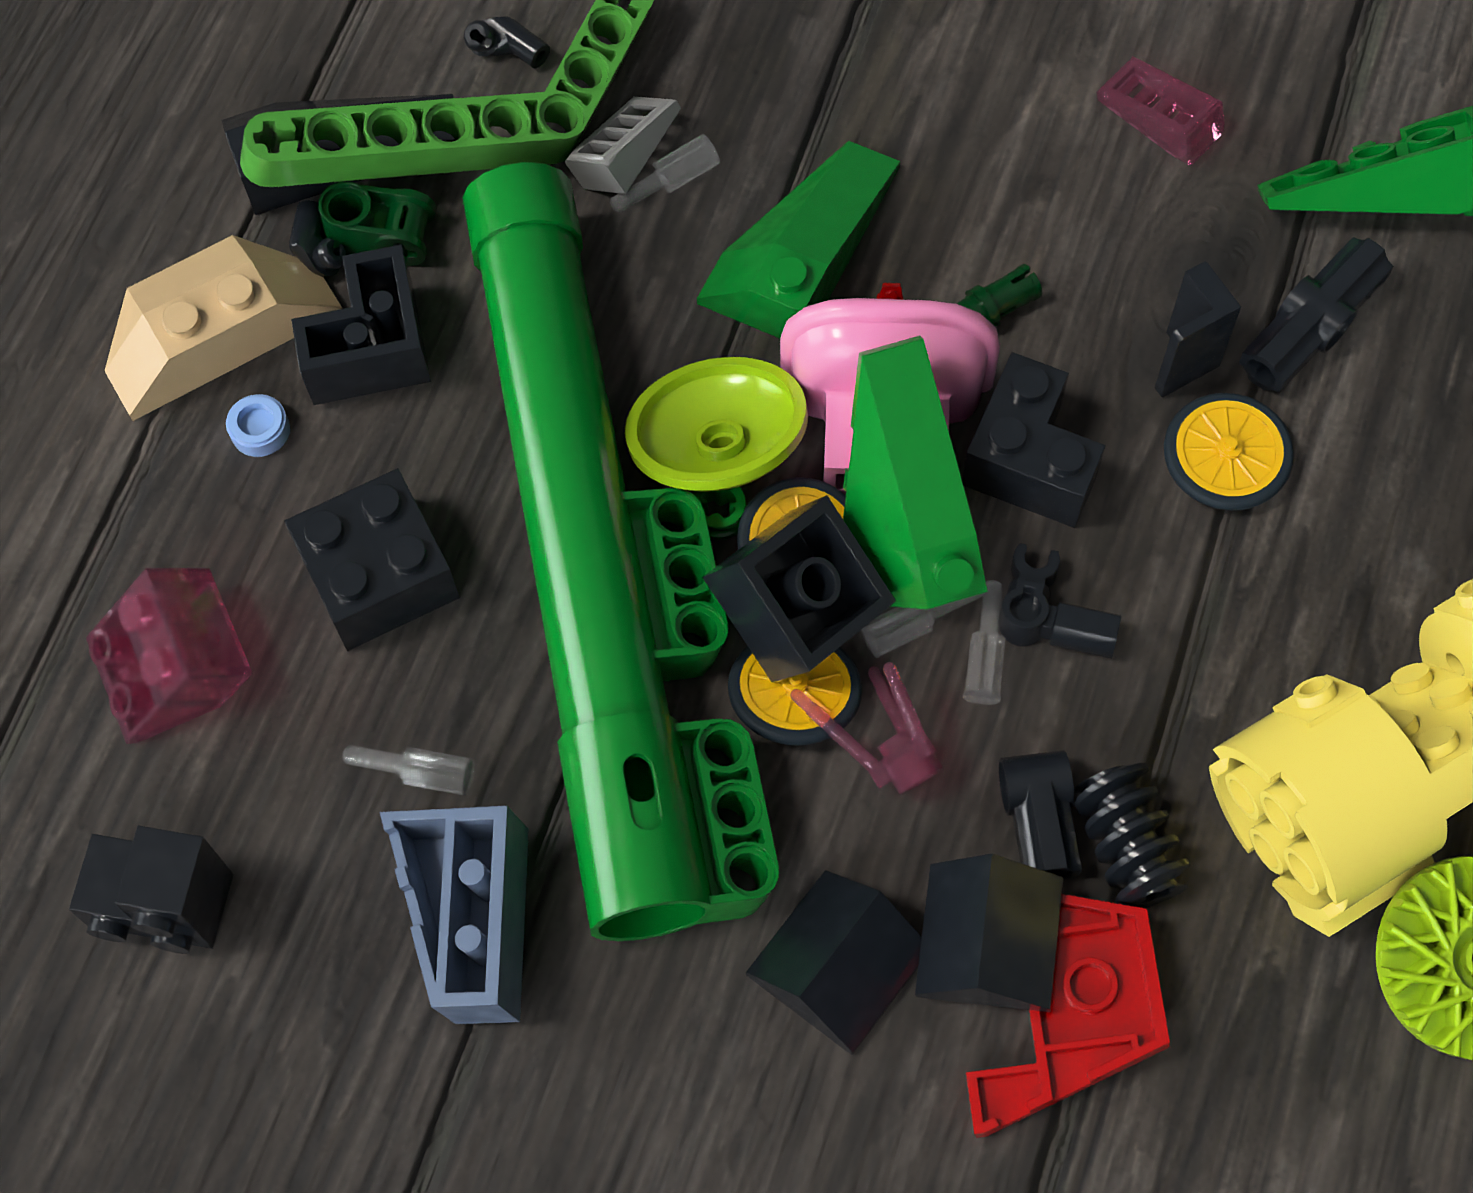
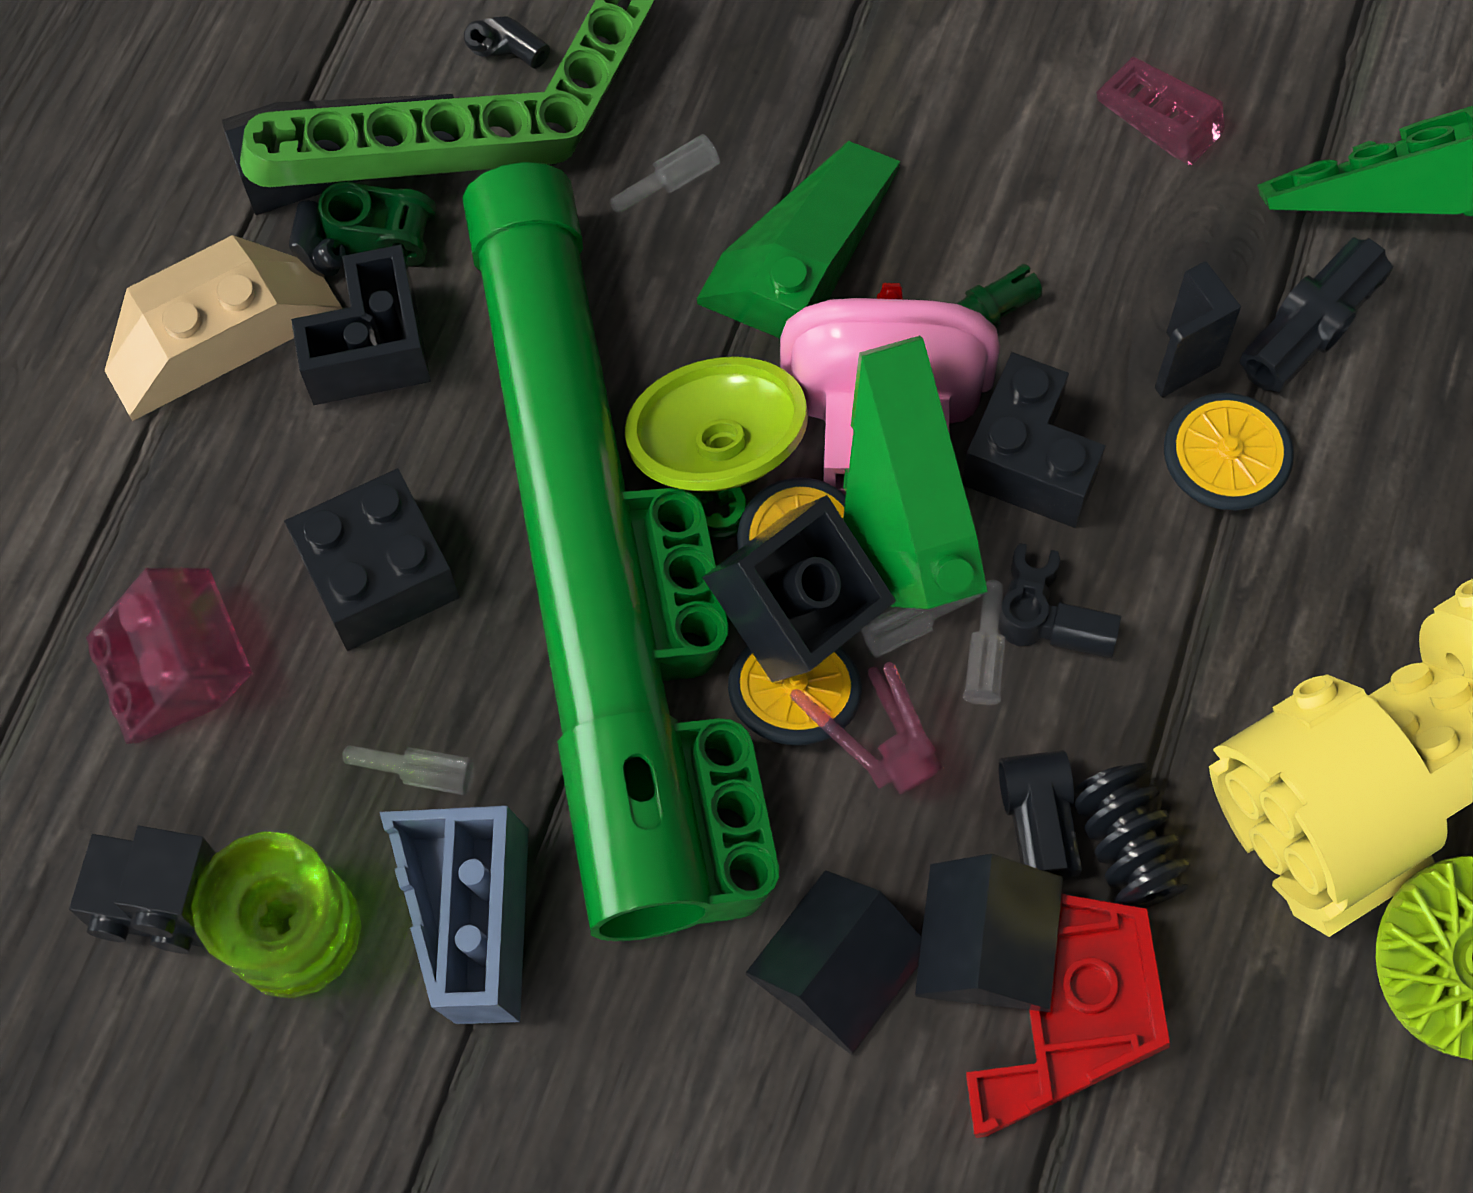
(243, 909): none -> clear neon green wheel
(258, 425): light blue tile -> none
(622, 145): light grey slope -> none

